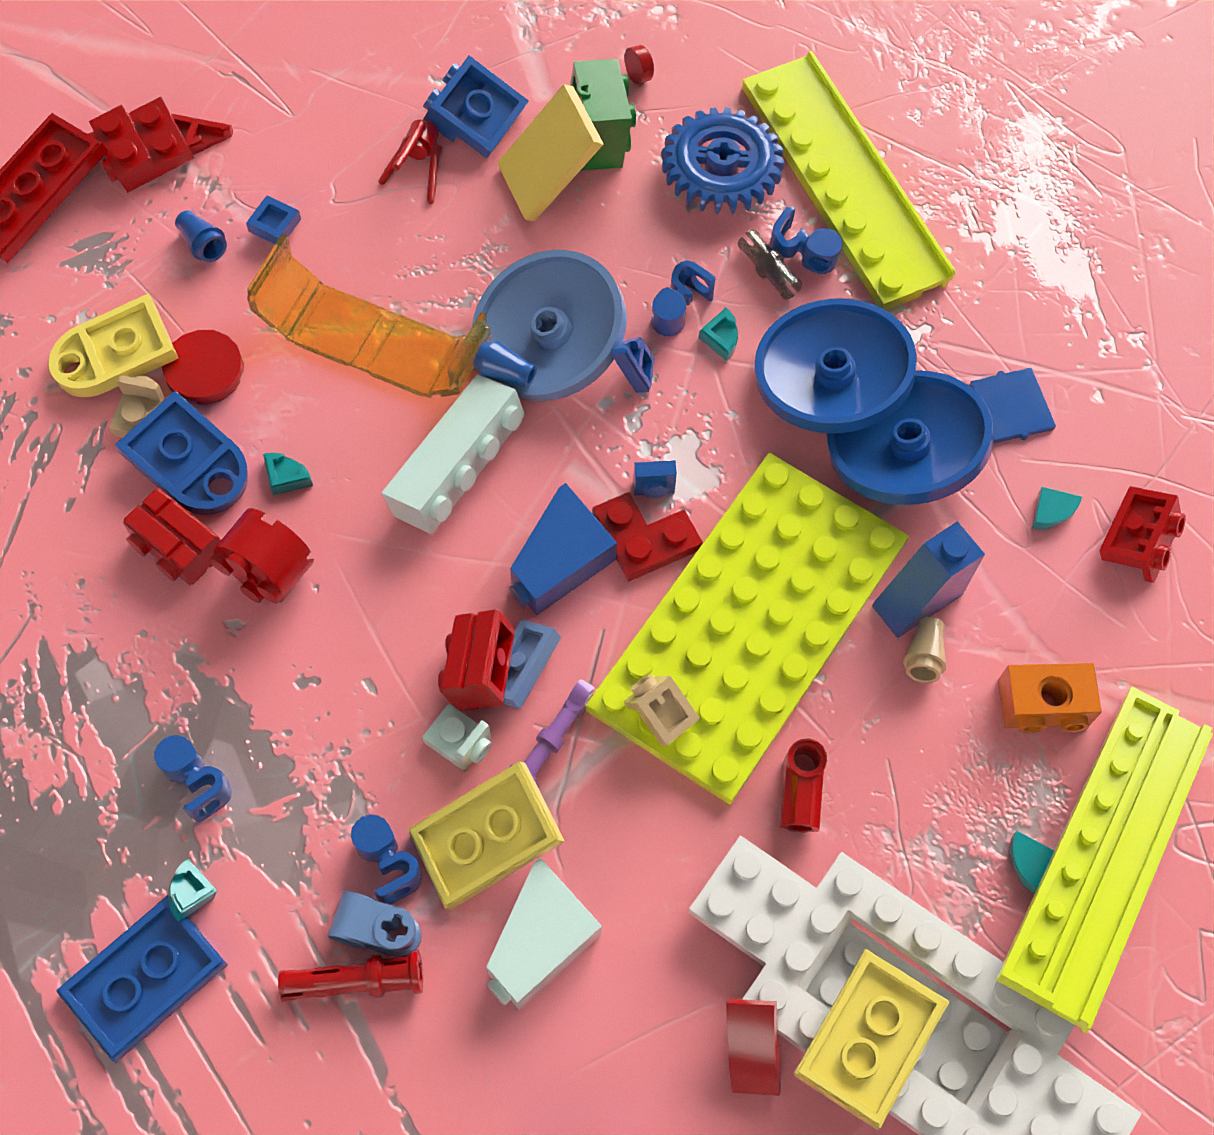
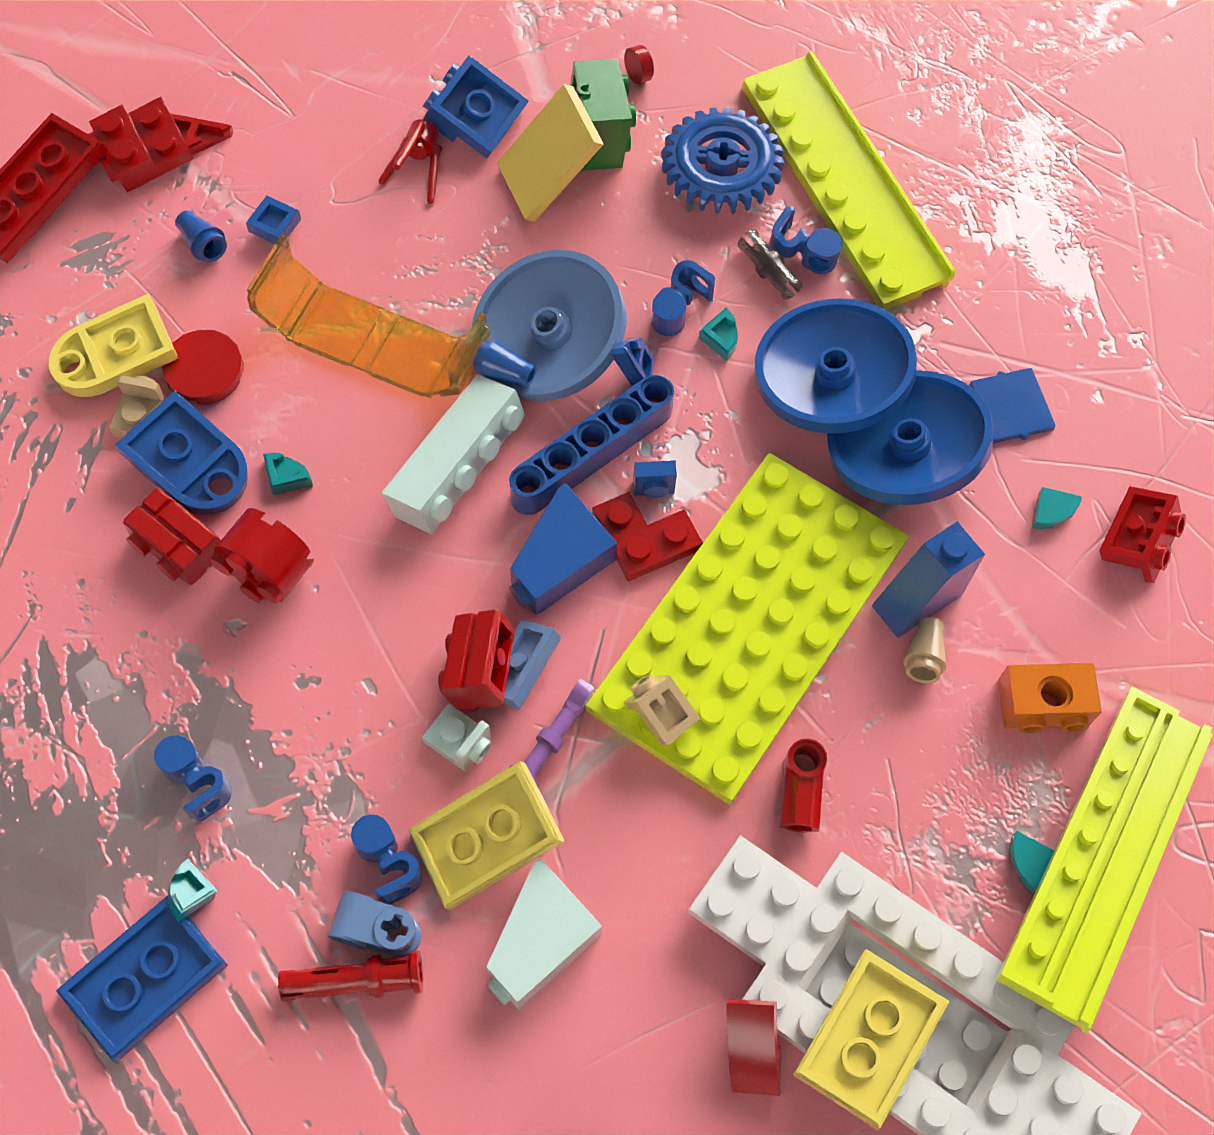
(600, 428): none -> blue beam

